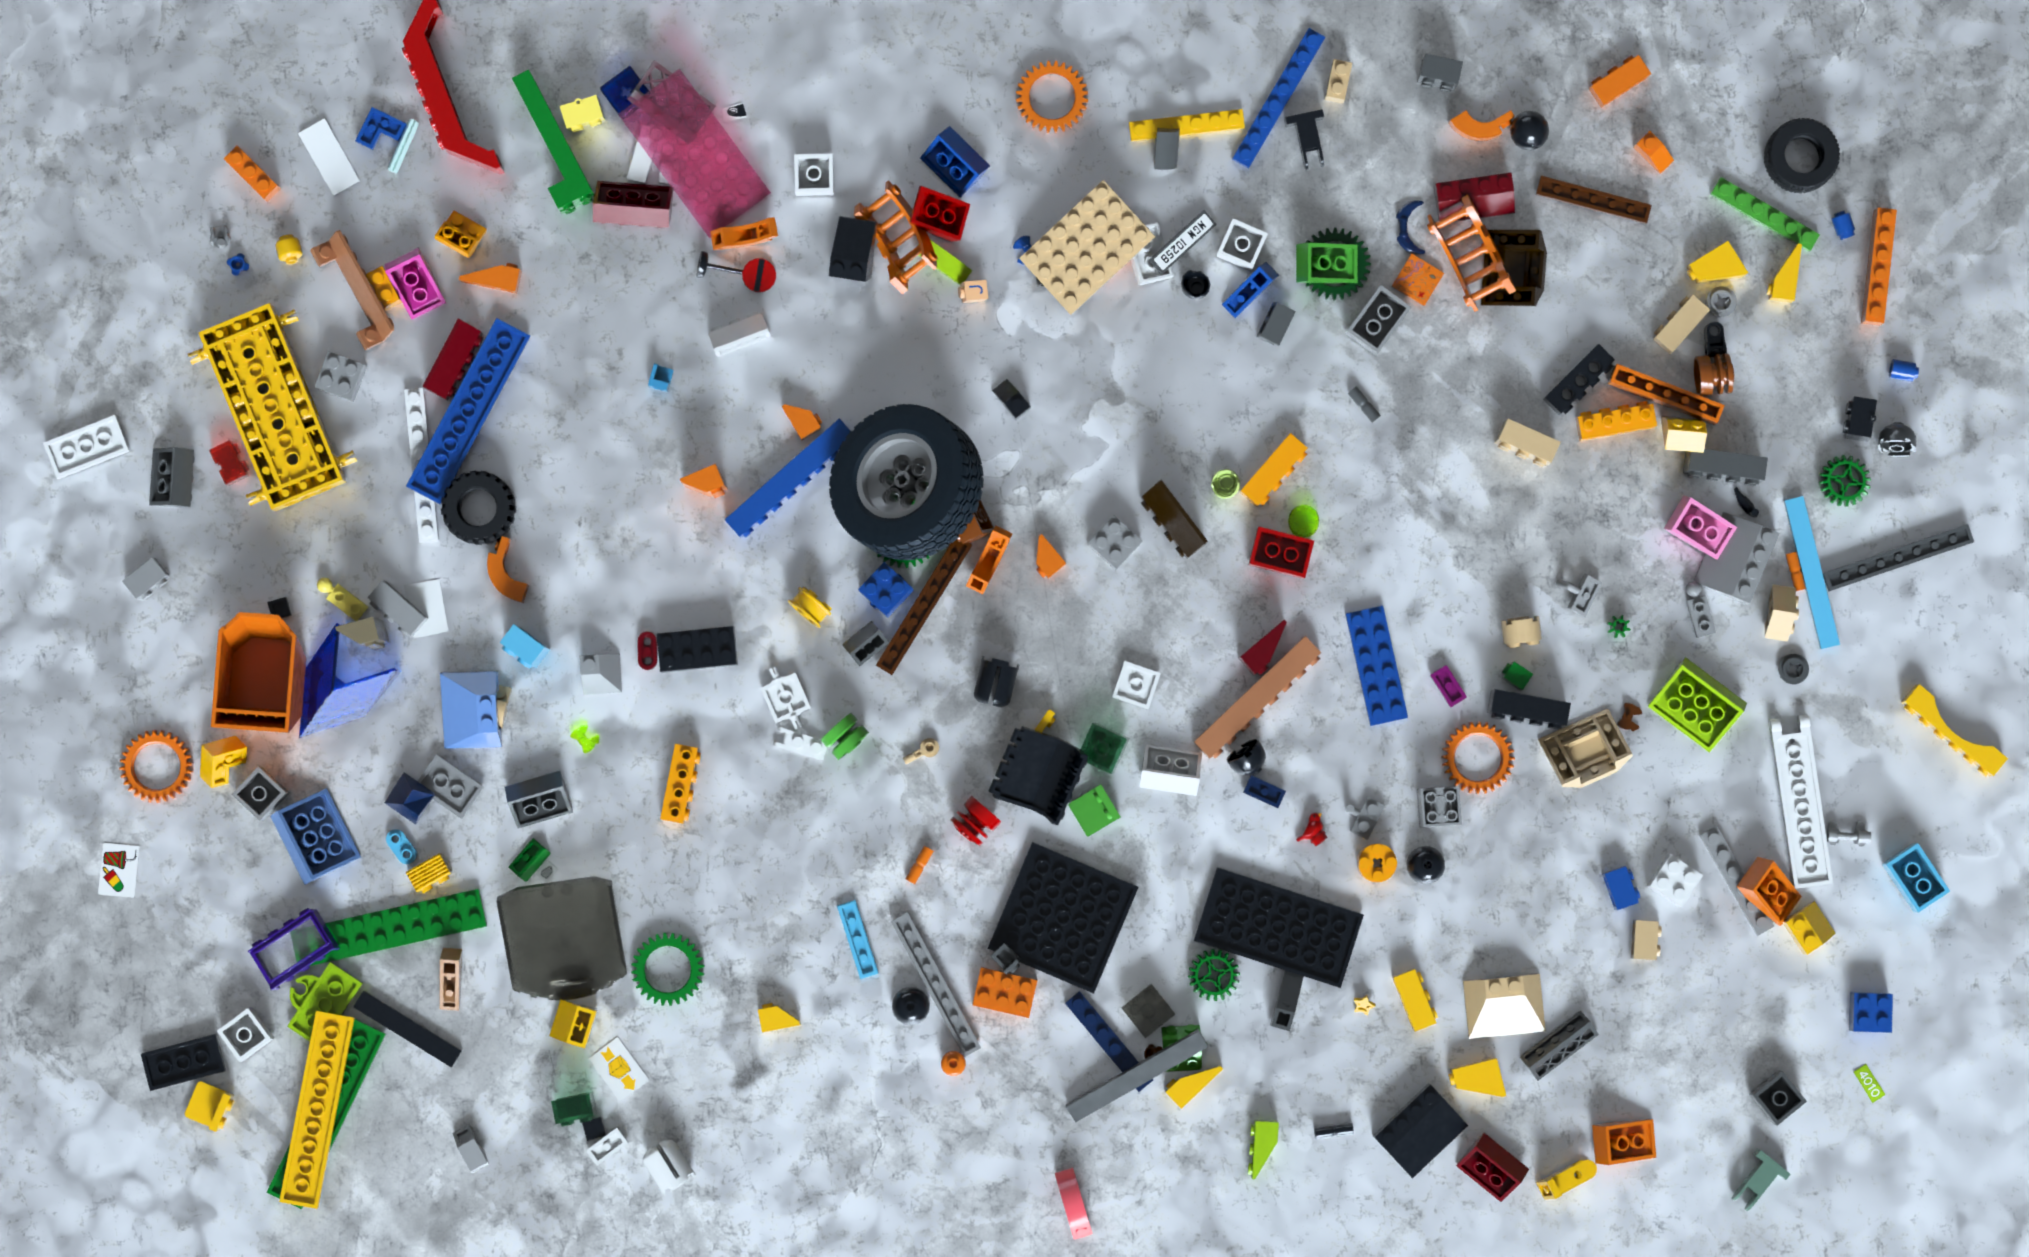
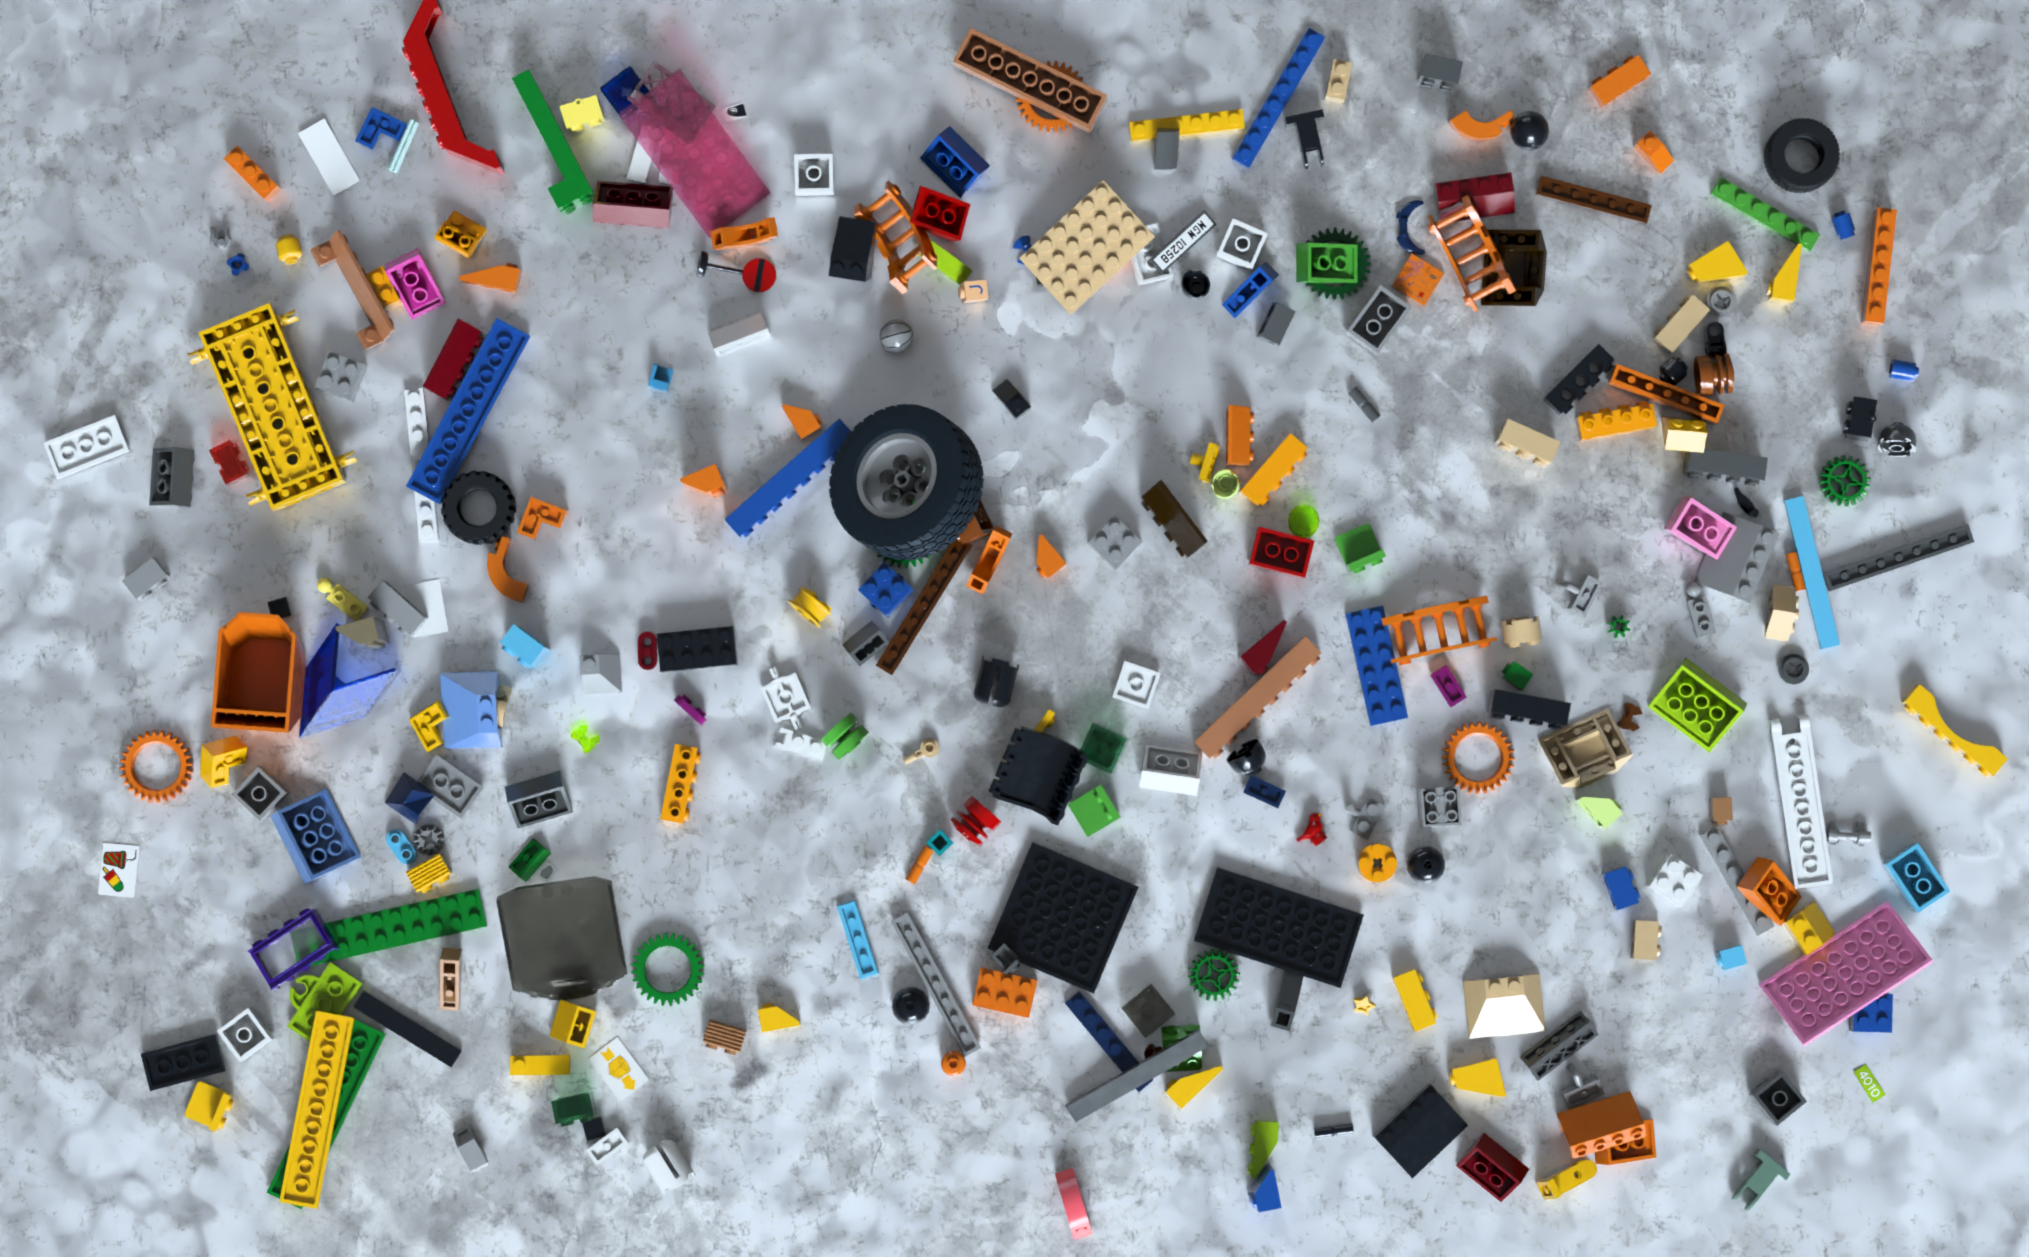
(425, 722): none -> yellow tile
(431, 848): none -> light grey gear
(539, 512): none -> orange panel
(540, 1065): none -> yellow slope
(684, 702): none -> magenta plate
(724, 1036): none -> medium nougat brick
(896, 336): none -> light grey piece
(939, 842): none -> teal brick
(1030, 80): none -> nougat brick
(1206, 462): none -> yellow tile
(1239, 436): none -> orange slope
(1264, 1191): none -> blue slope
(1359, 548): none -> bright green bracket
(1437, 613): none -> orange fence
(1583, 1090): none -> light grey plate
(1601, 810): none -> yellowish green slope
(1601, 1124): none -> orange panel
(1673, 371): none -> black head
(1721, 810): none -> medium nougat brick
(1731, 957): none -> medium azure brick
(1846, 973): none -> bright pink plate

